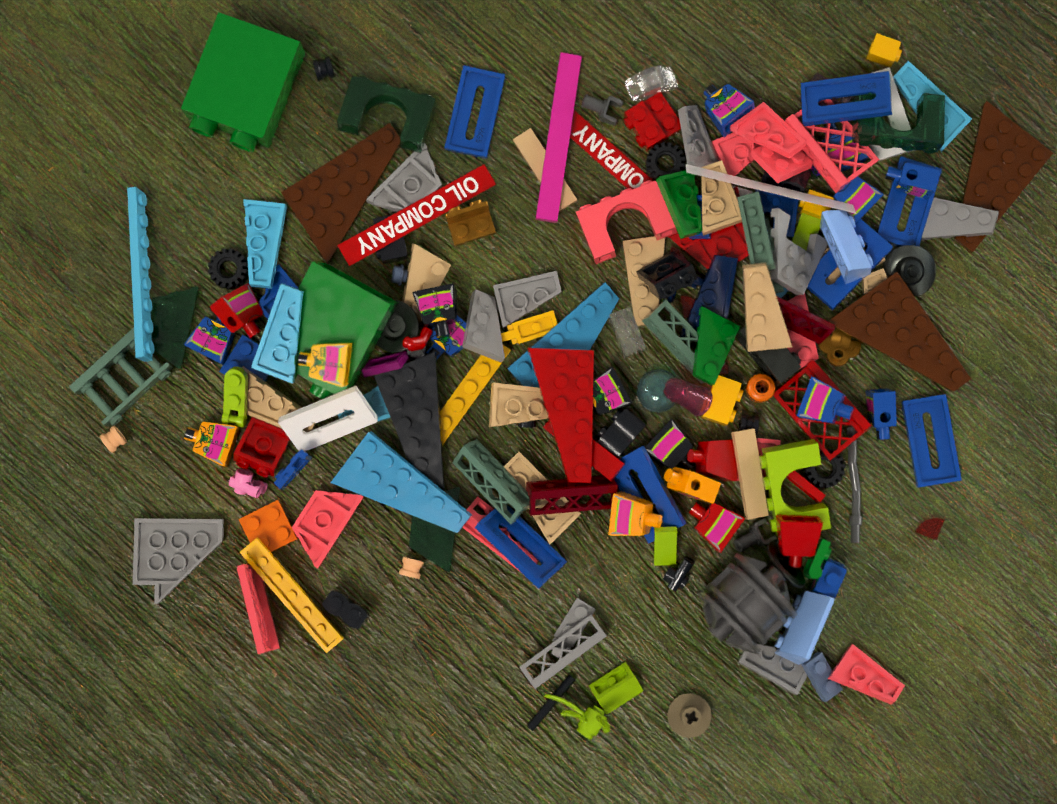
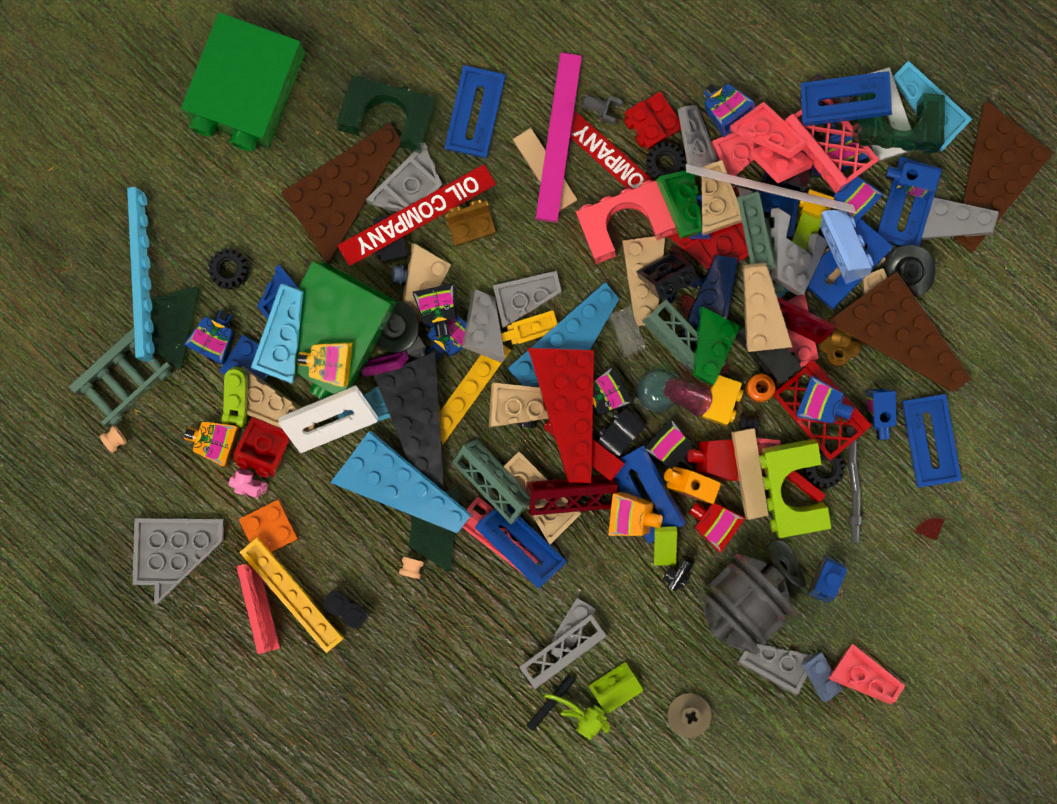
(239, 310): red torso -> none
(264, 232): medium azure wing -> none
(296, 464): blue wing -> none
(323, 68): black wheel -> none
(324, 521): coral wing -> none
(418, 342): red arm -> none
(650, 81): clear brick -> none
(753, 537): dark grey piece -> none
(798, 536): red torso -> none
(804, 630): light blue slope -> none
(812, 566): green plate -> none
(884, 50): yellow brick -> none

